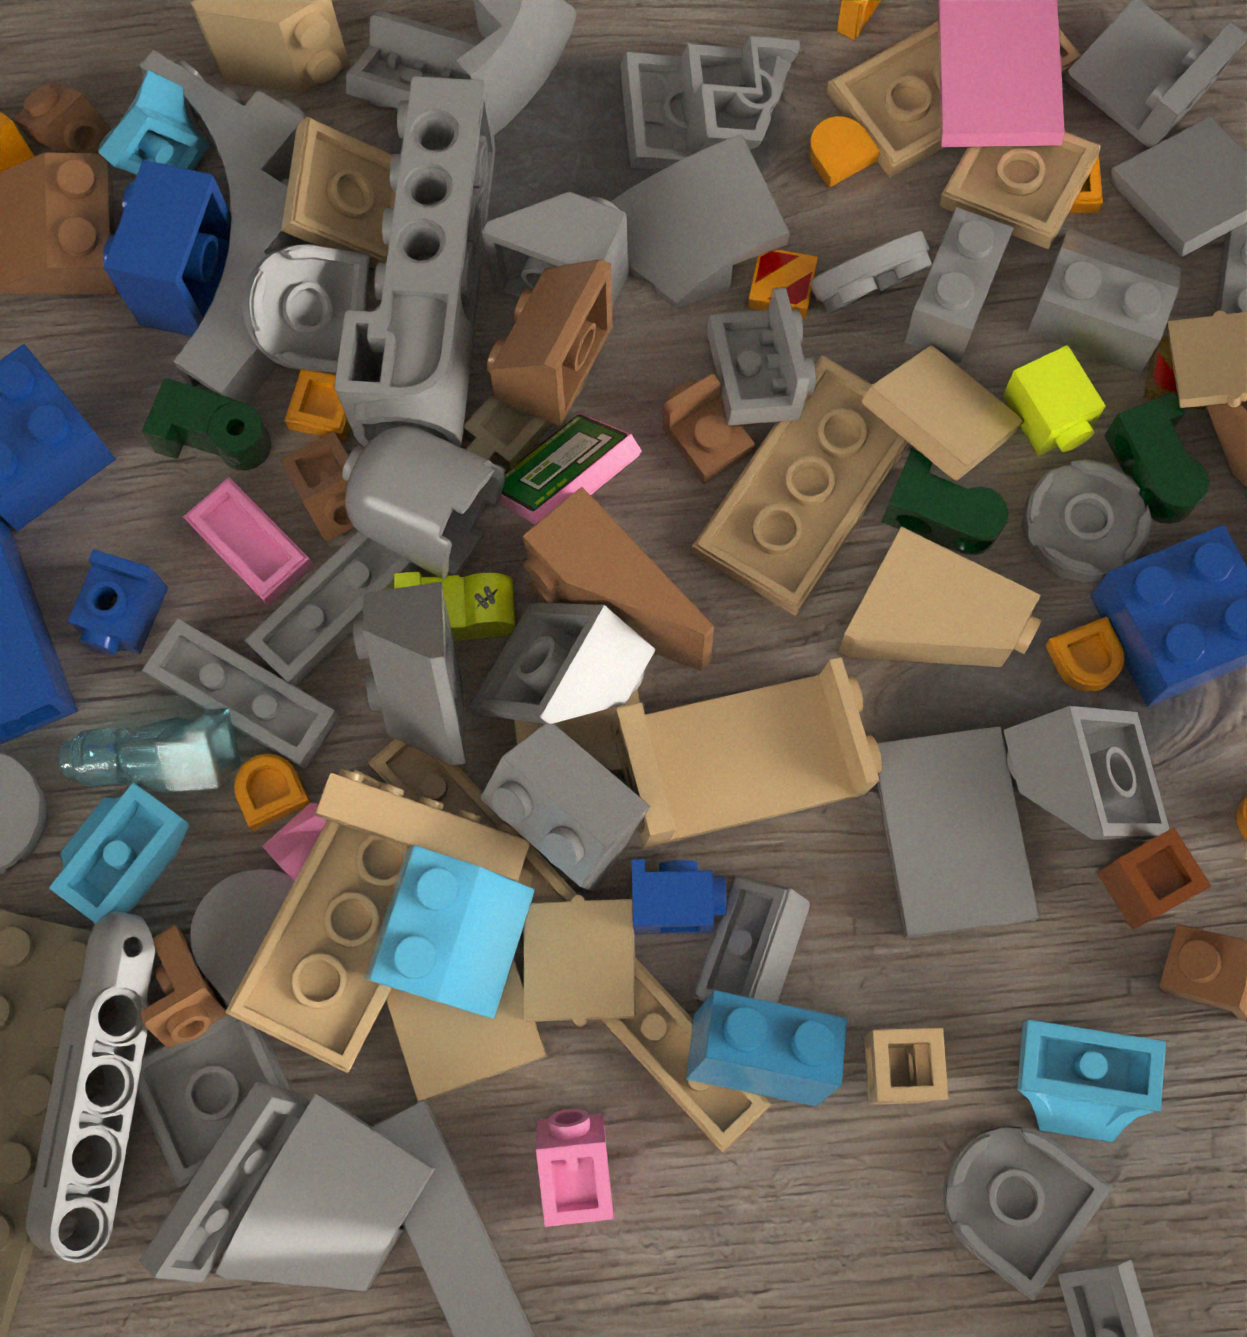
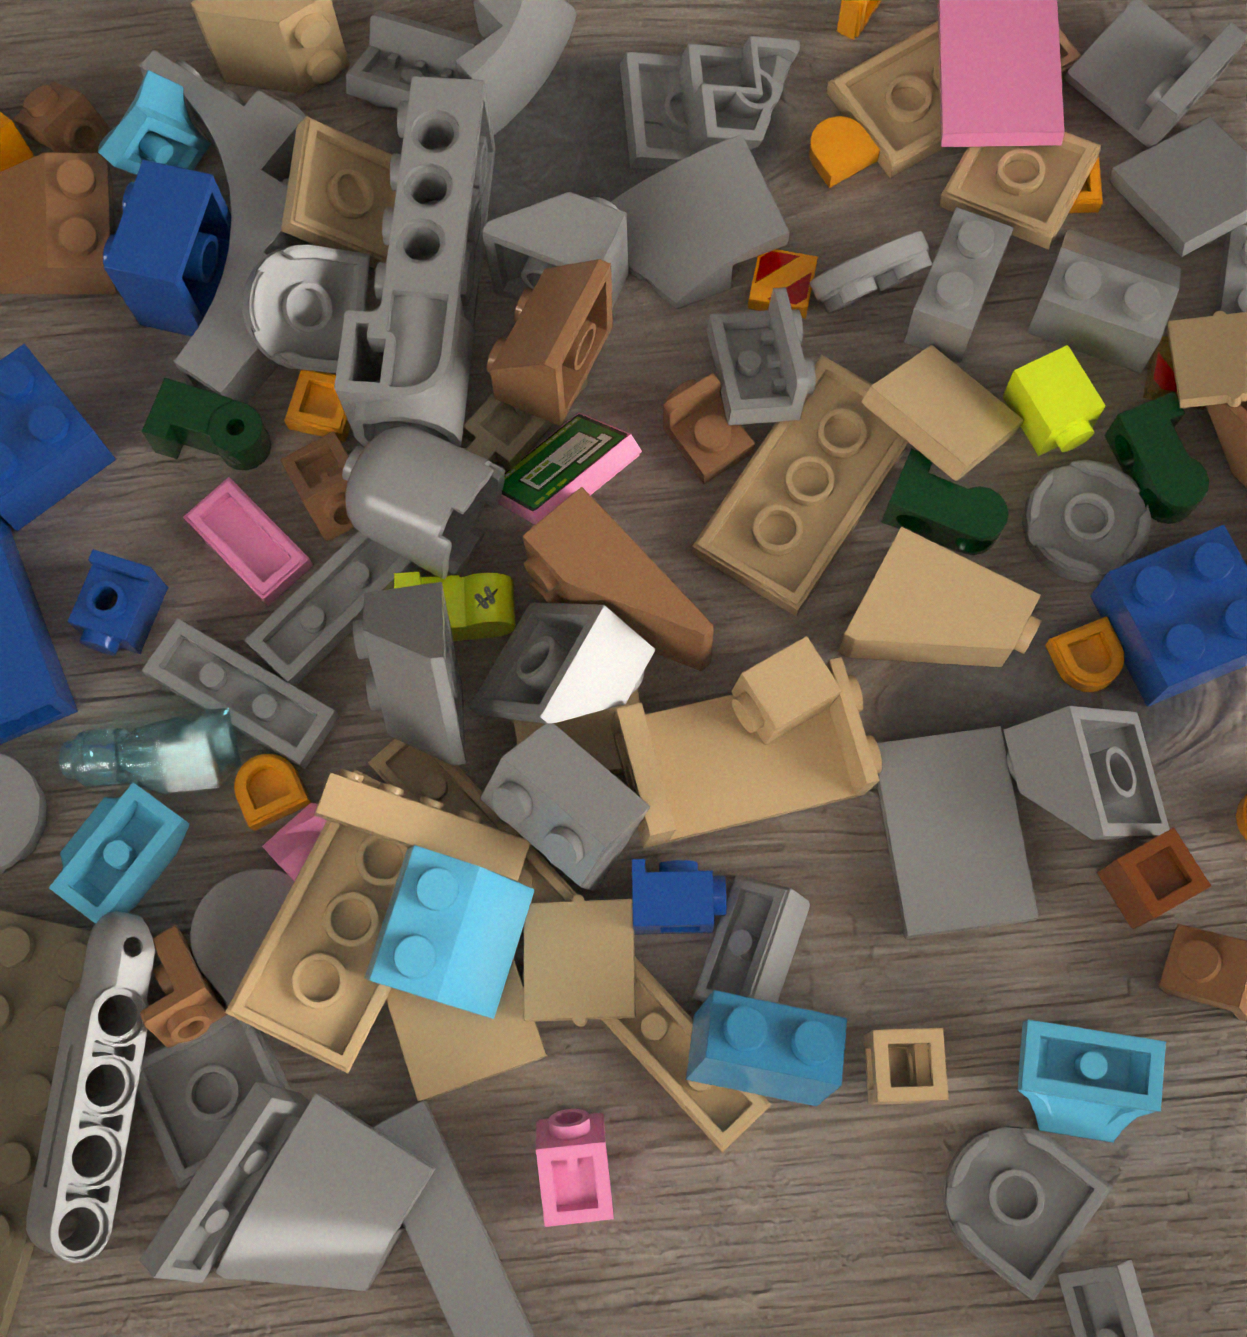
(784, 691): none -> tan brick

